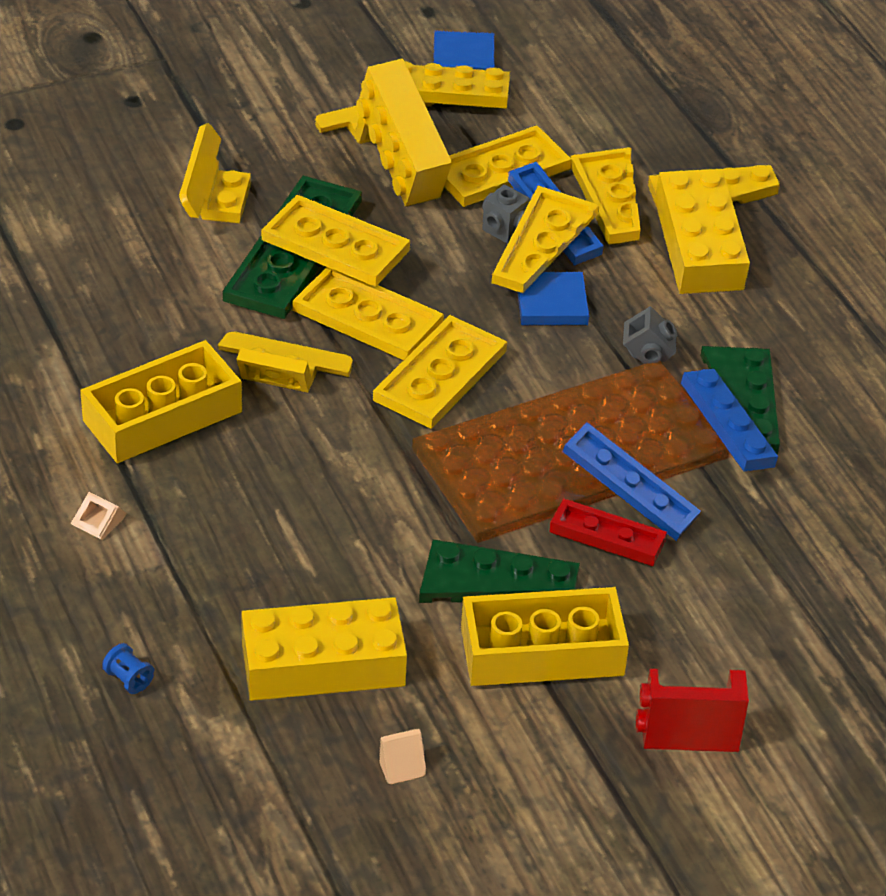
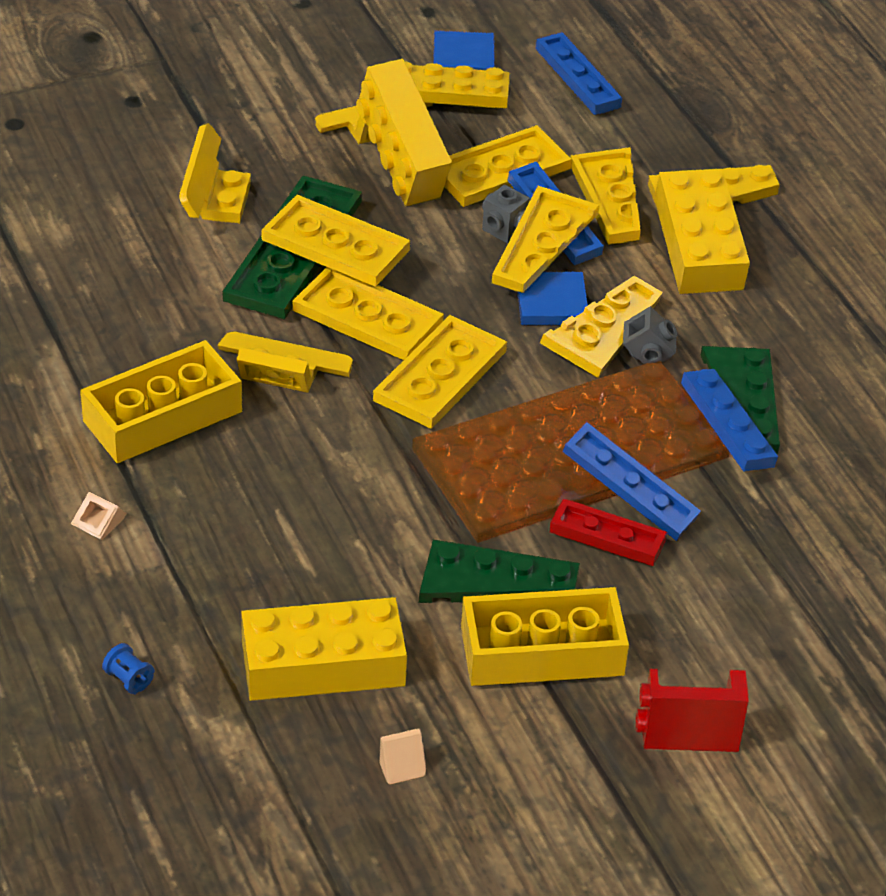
(578, 73): none -> blue plate
(597, 333): none -> yellow wing

